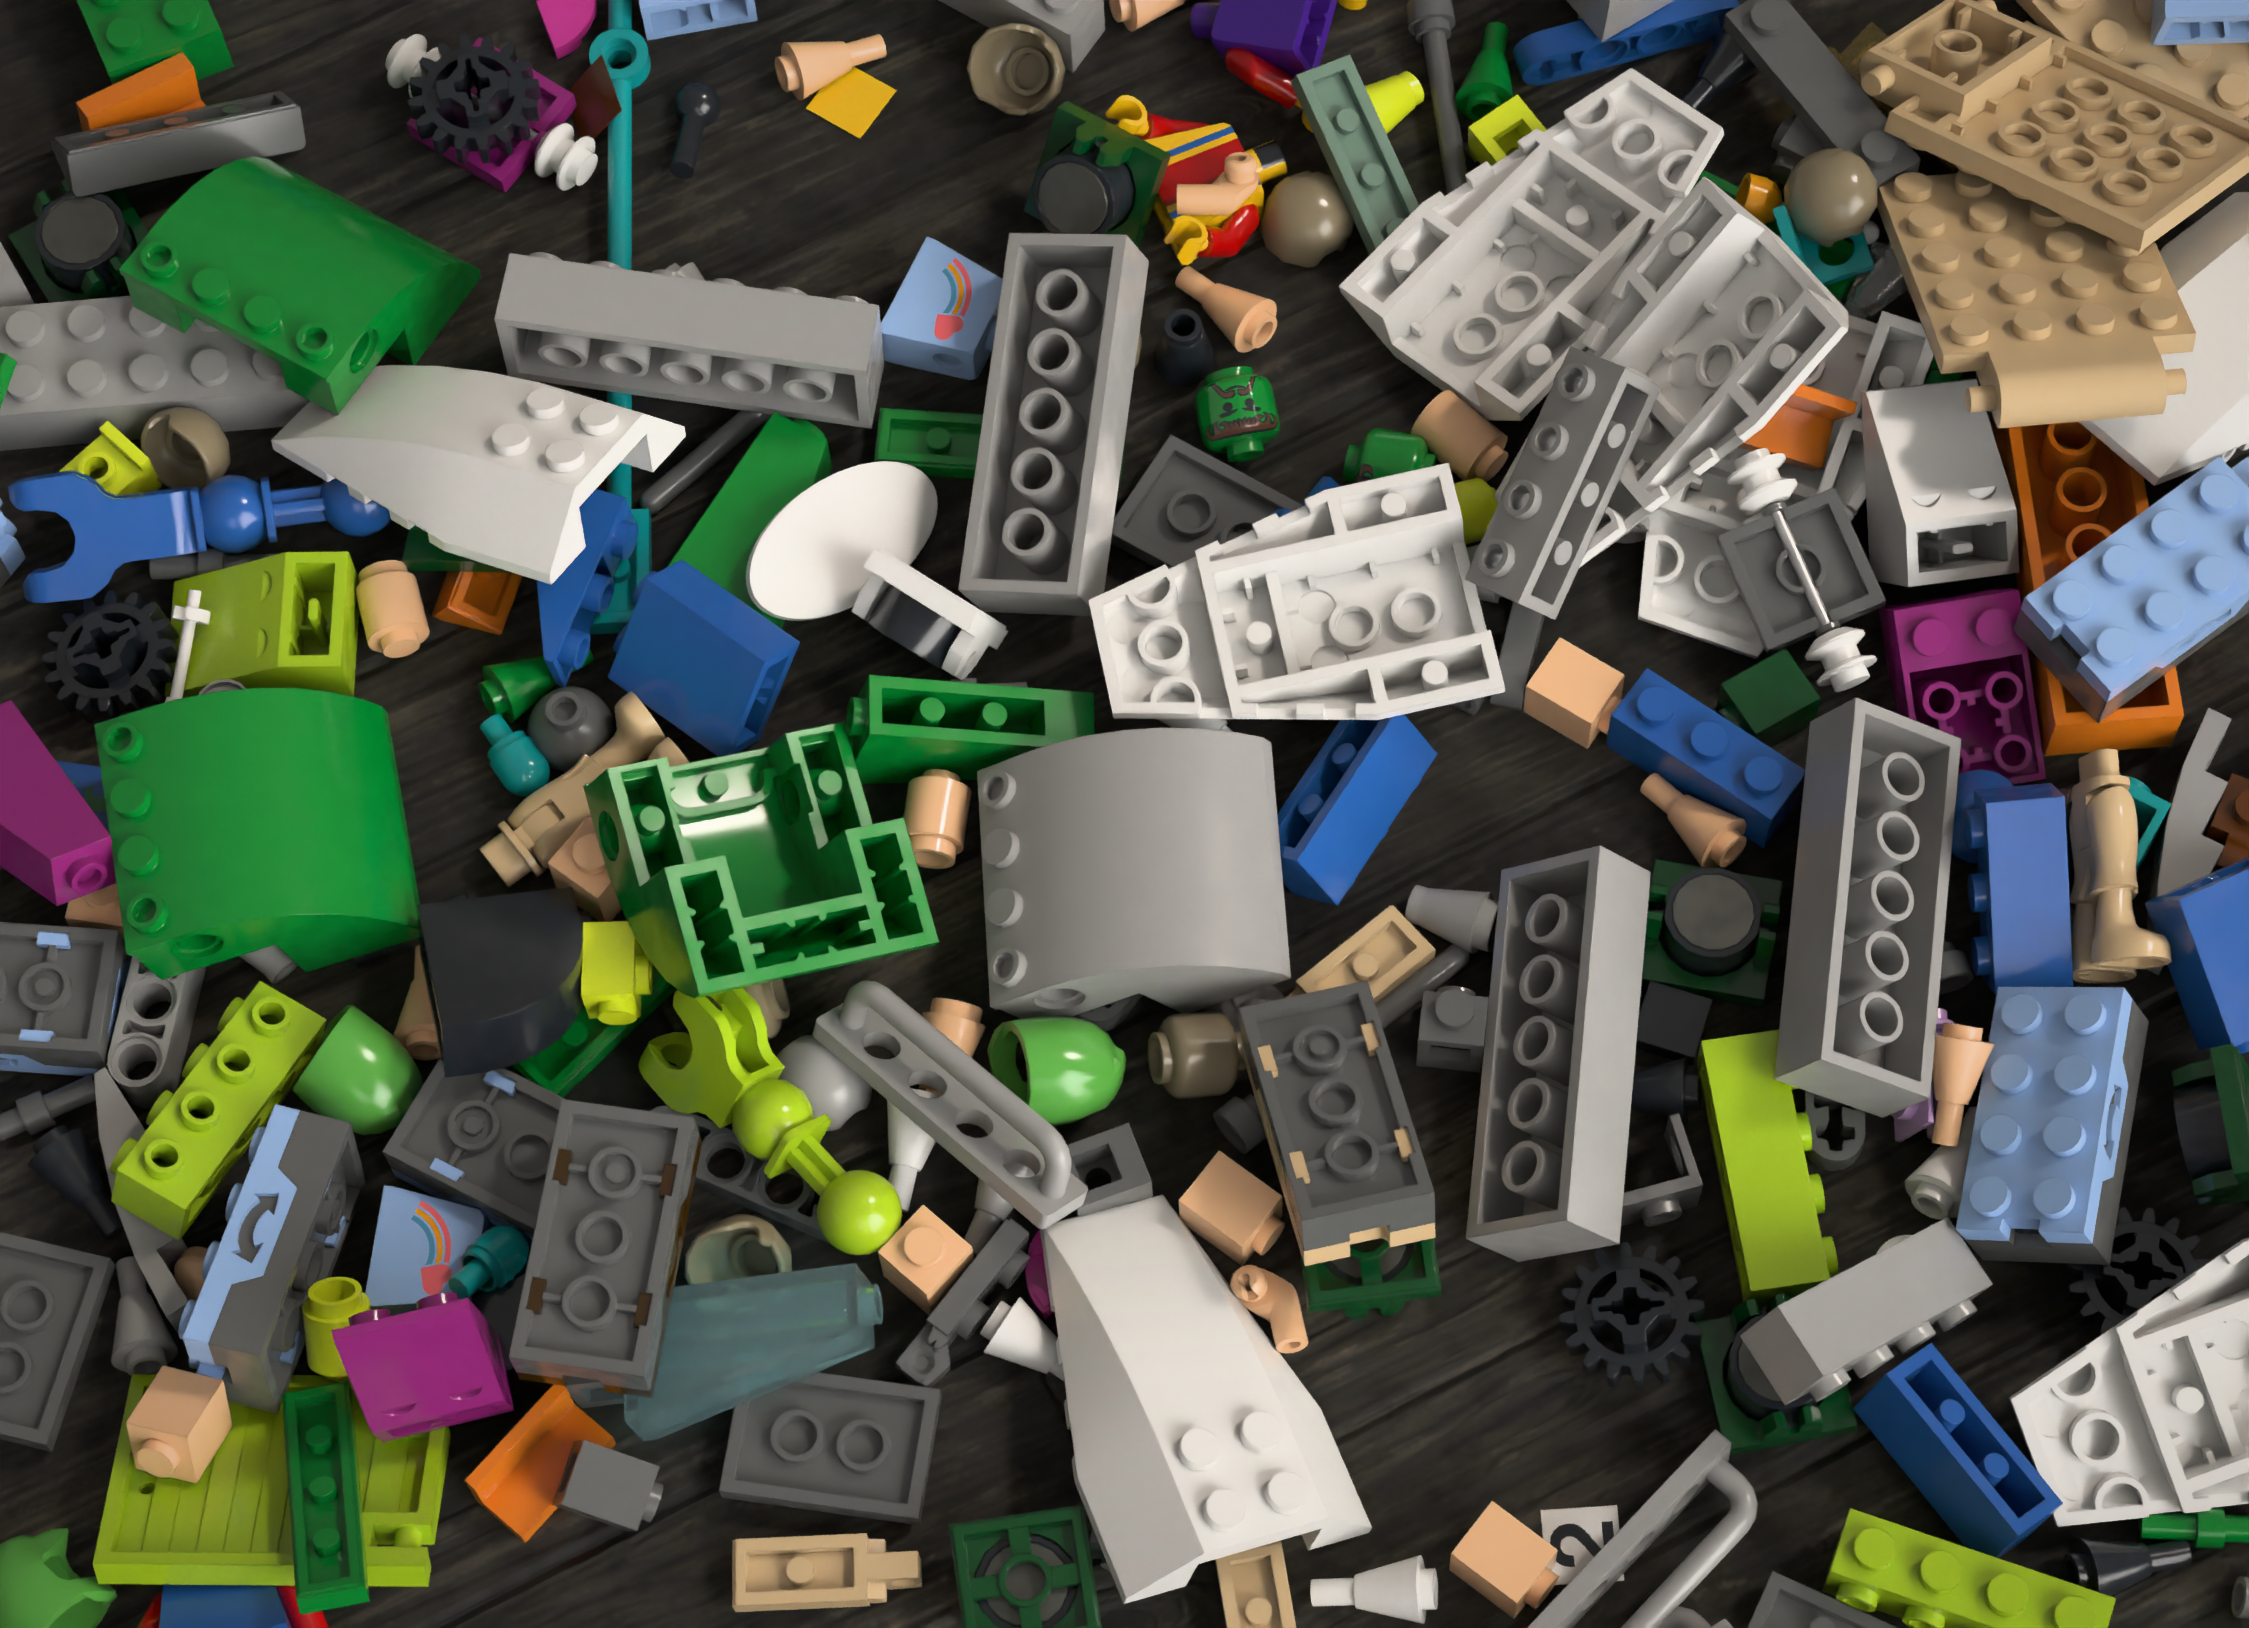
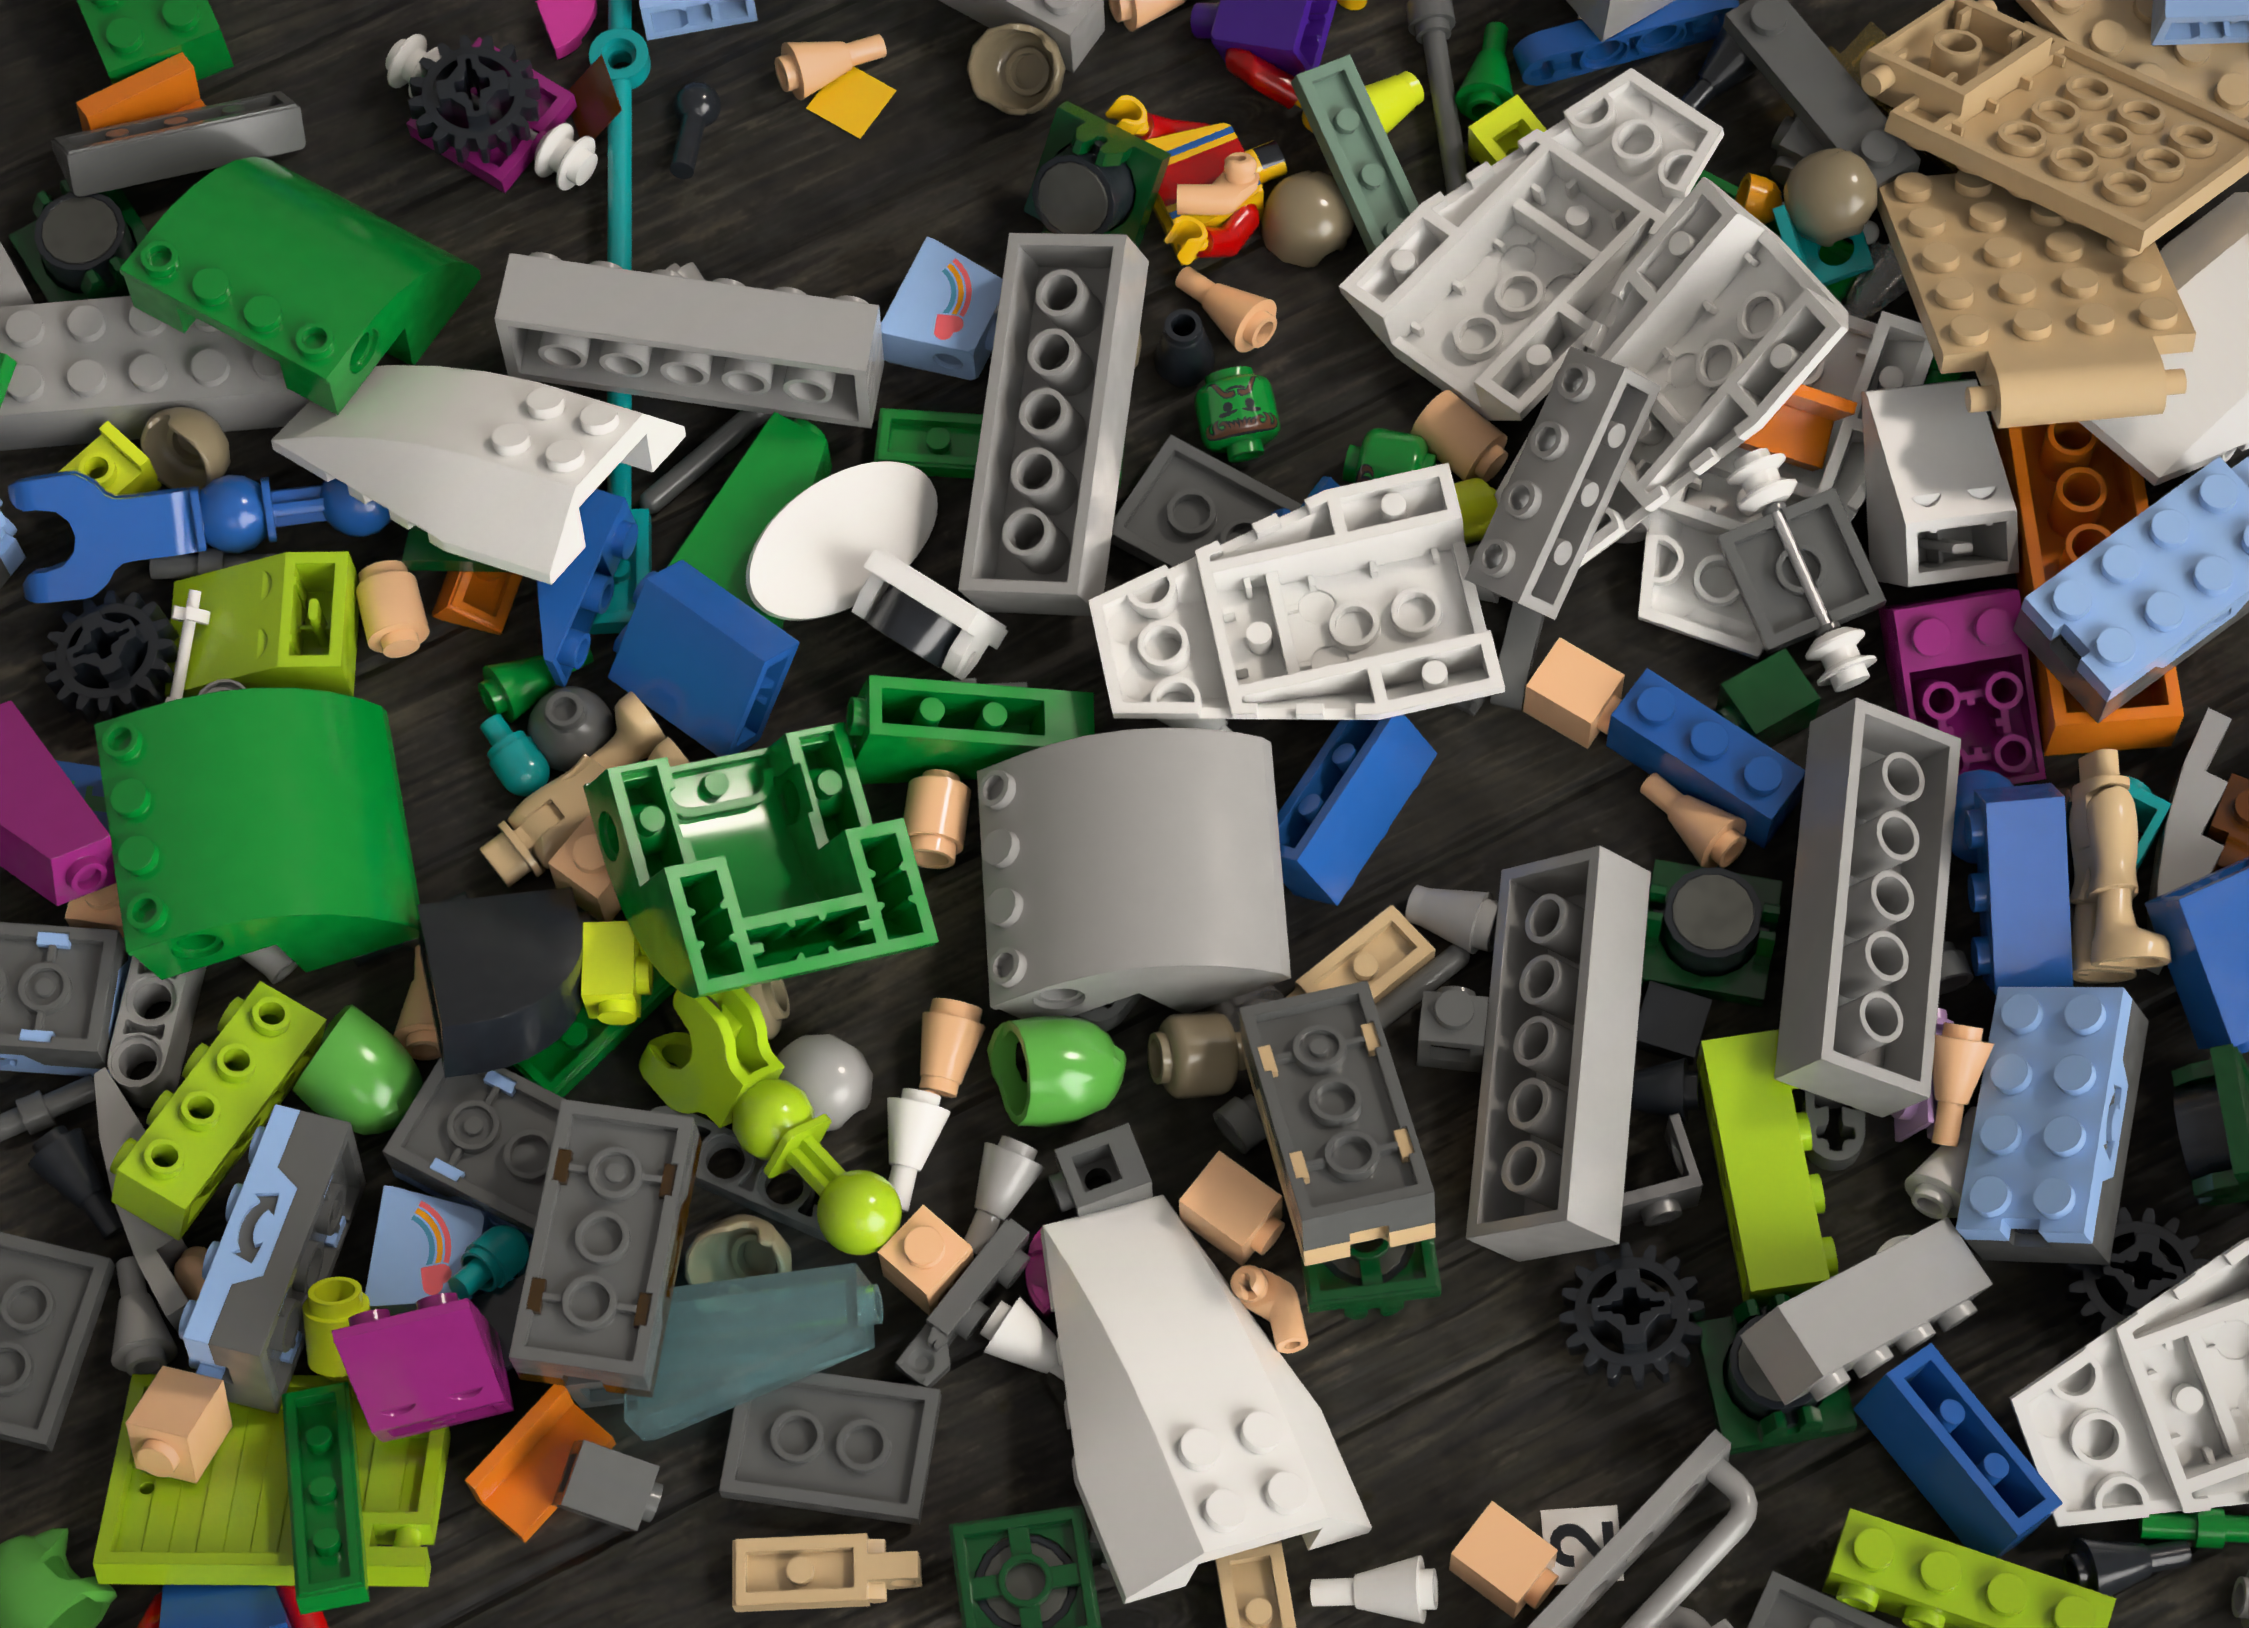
(968, 1095): light grey piece -> none

